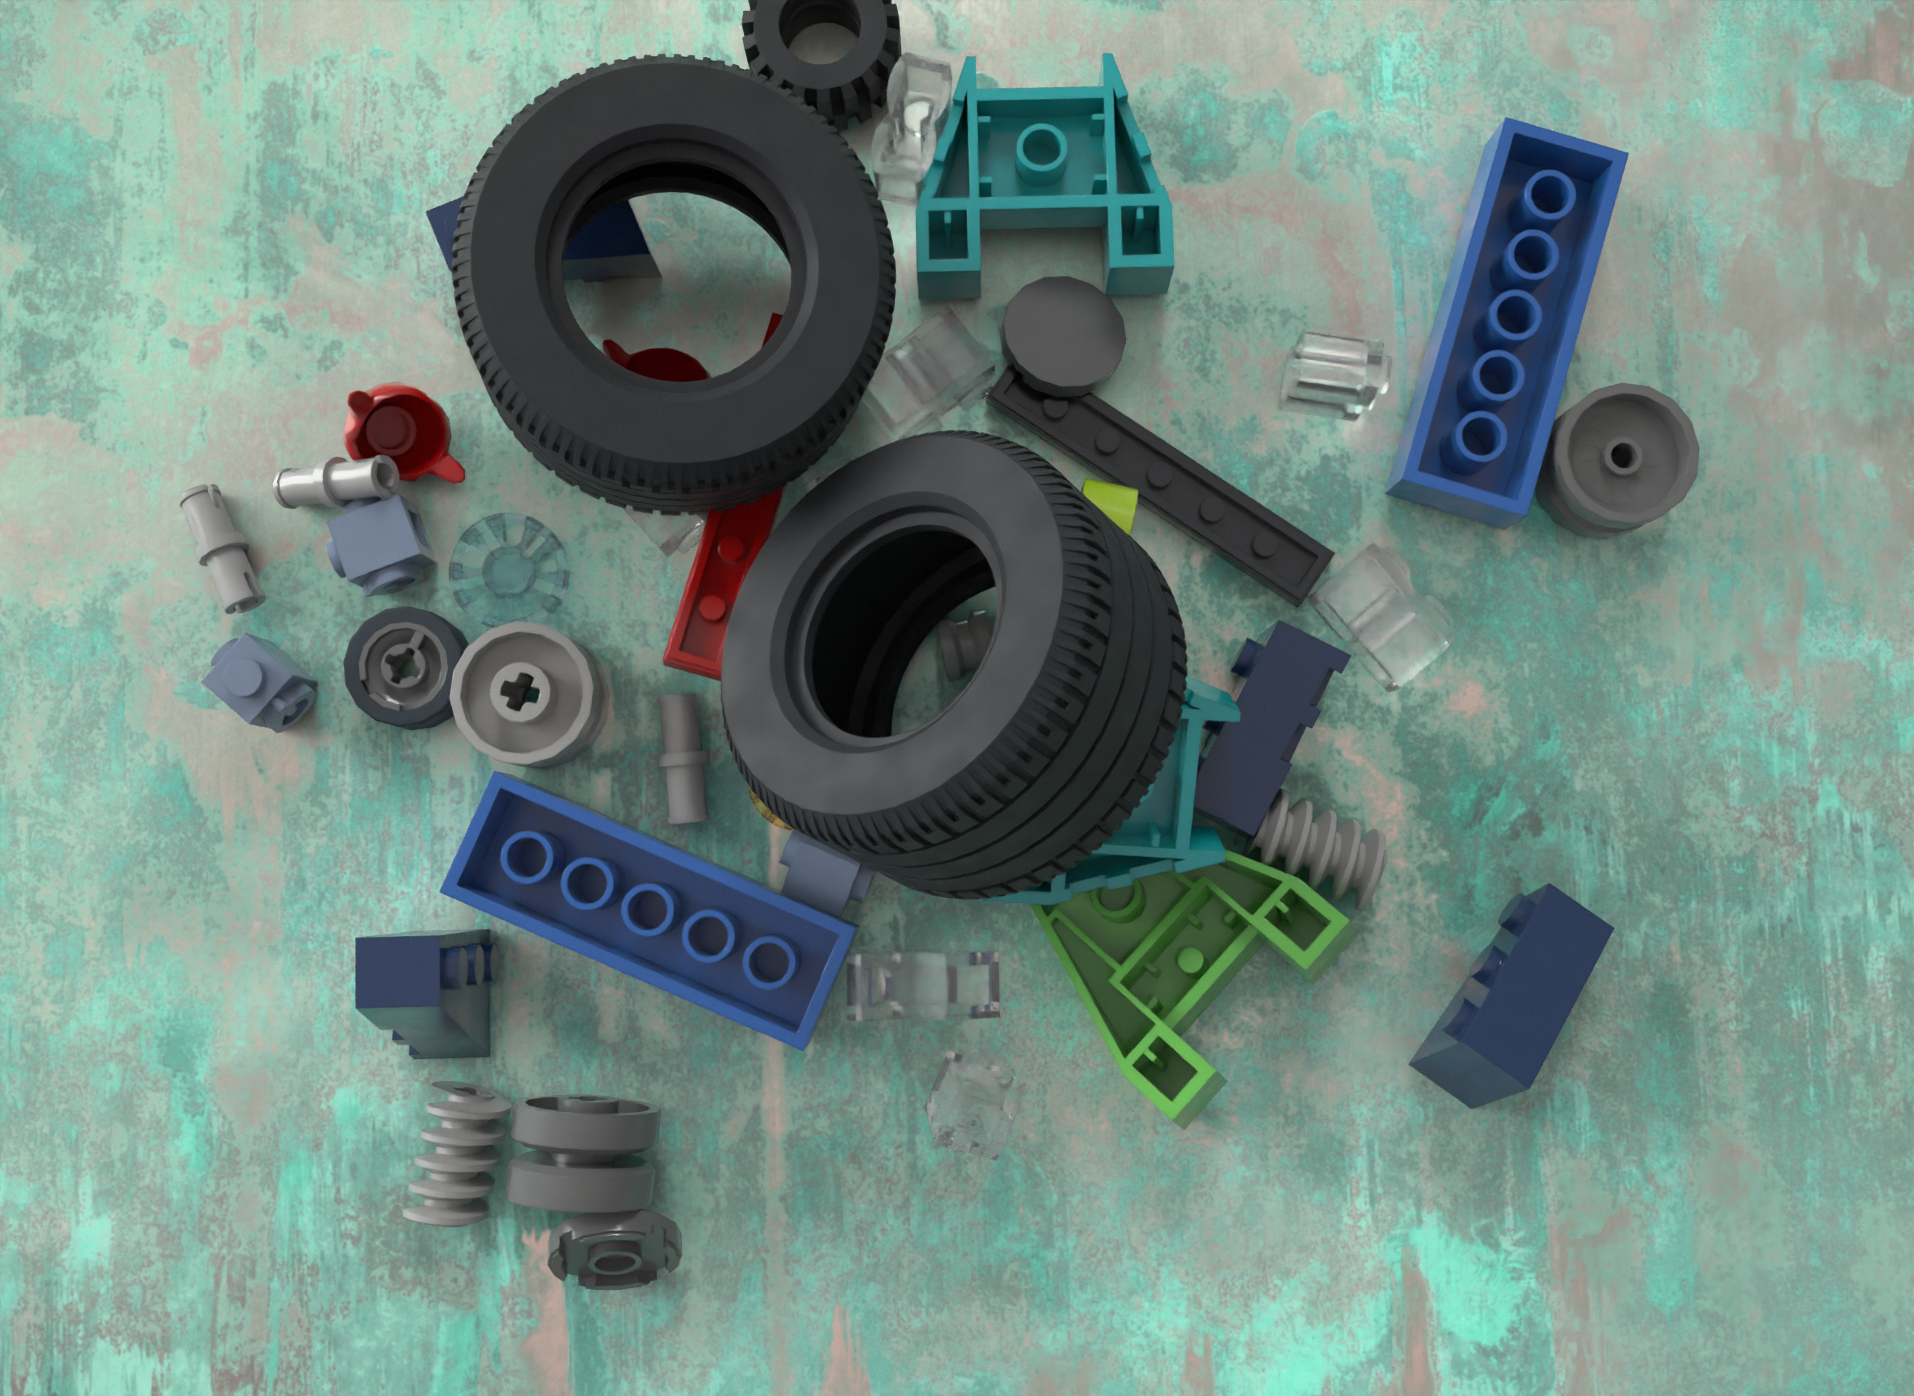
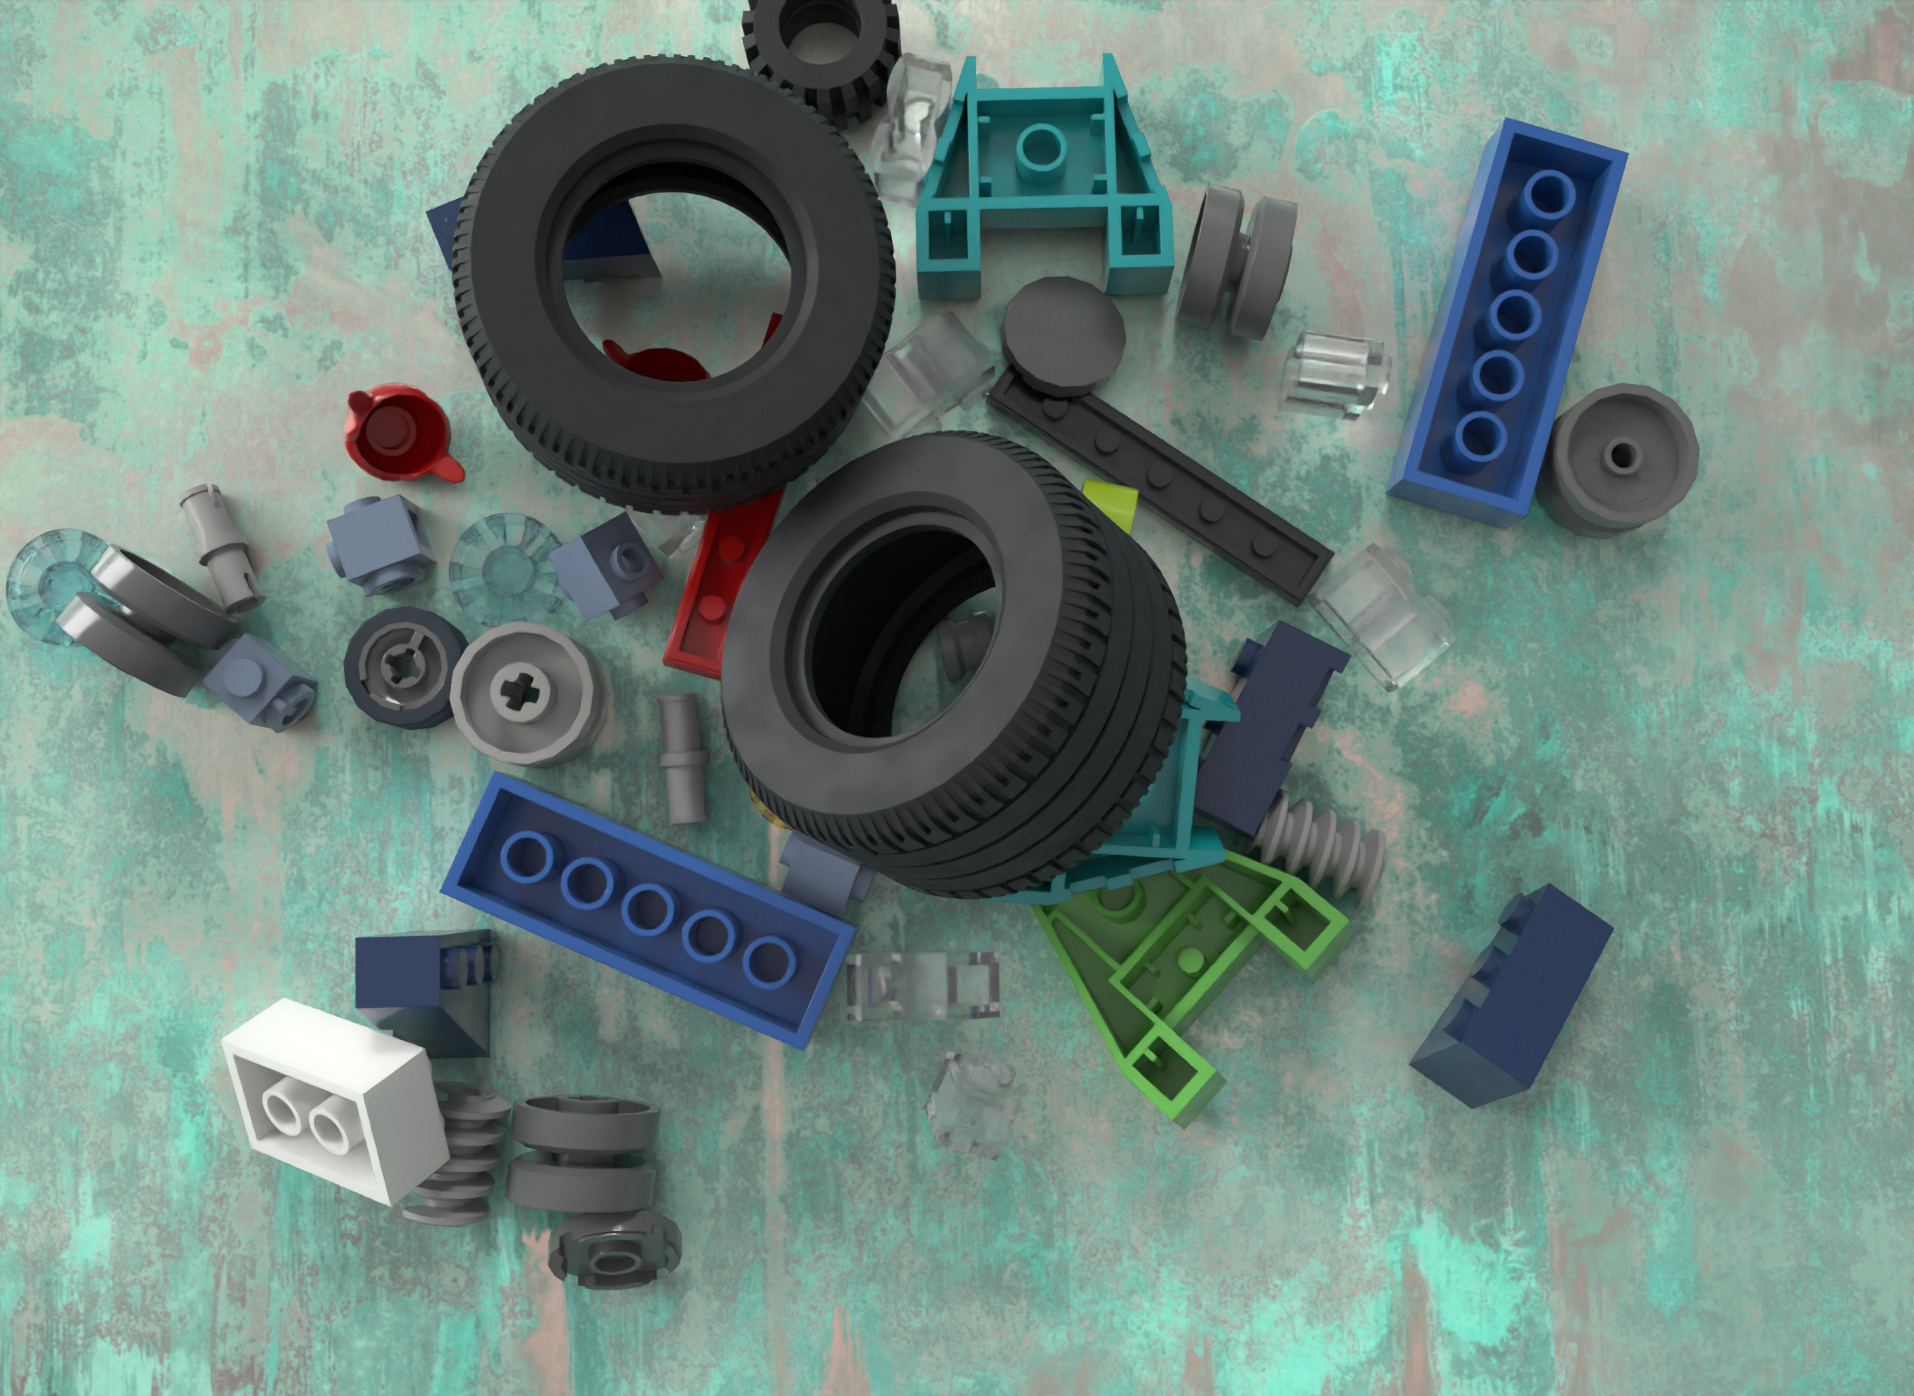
(56, 584): none -> clear light blue wheel
(144, 627): none -> dark grey wheel
(336, 482): light grey pin -> none
(337, 1100): none -> white brick
(606, 569): none -> sand blue brick
(1244, 264): none -> dark grey wheel

